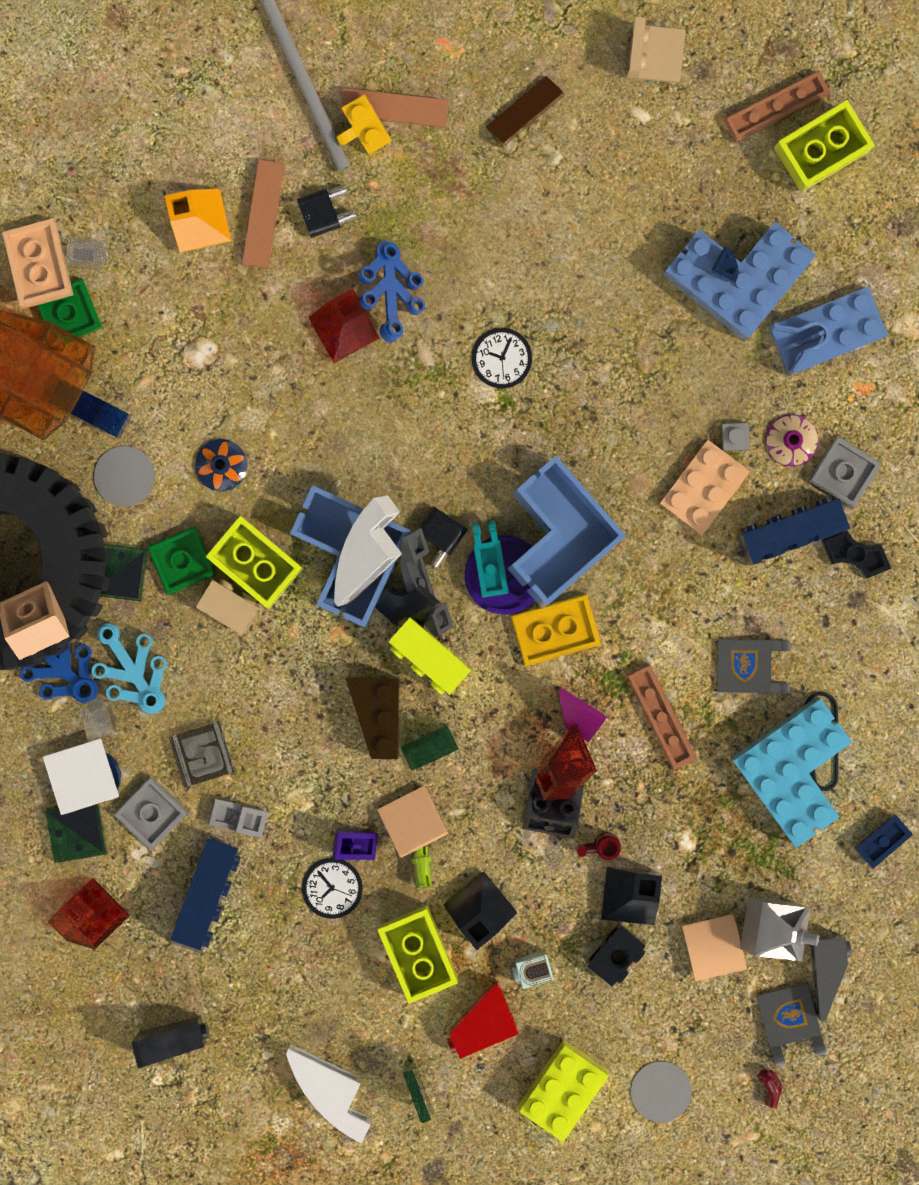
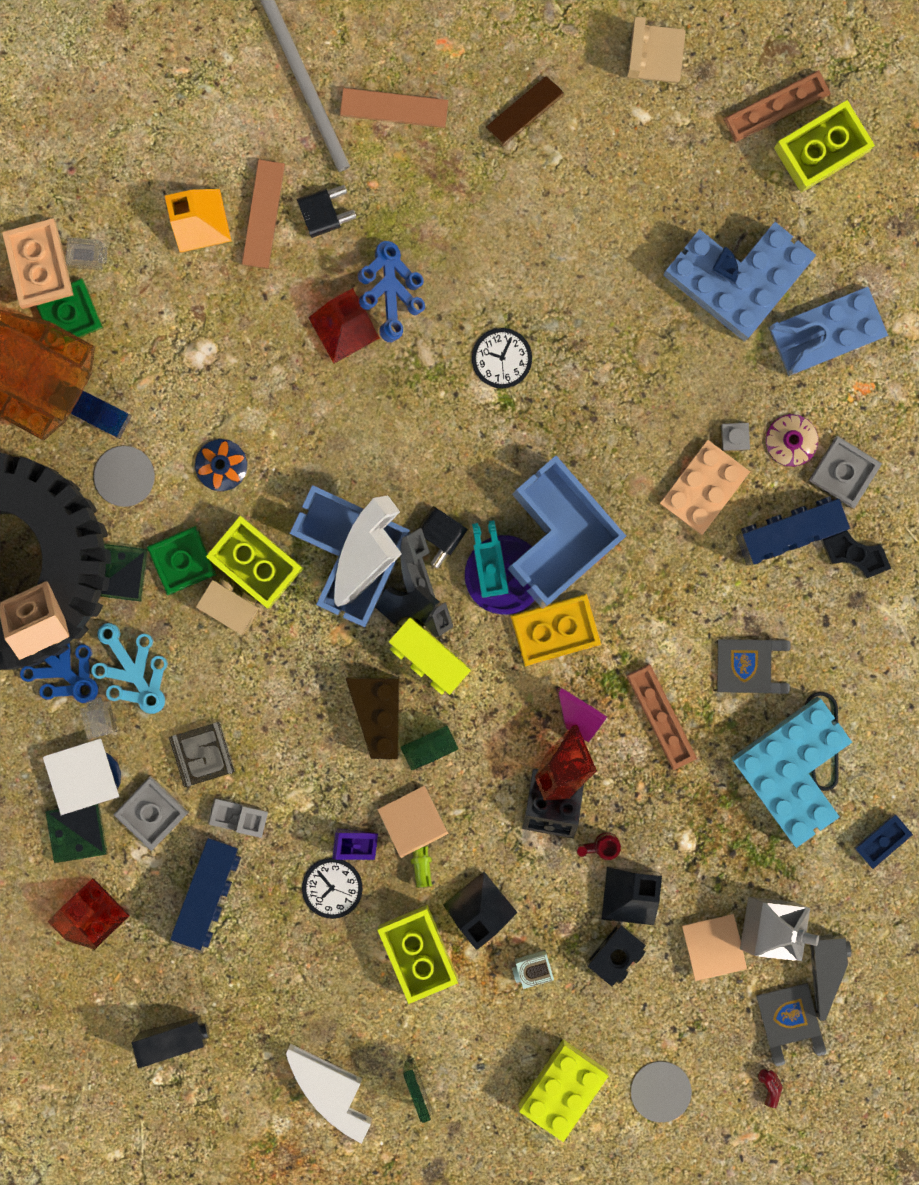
(364, 125): yellow plate -> none
(483, 1024): red slope -> none

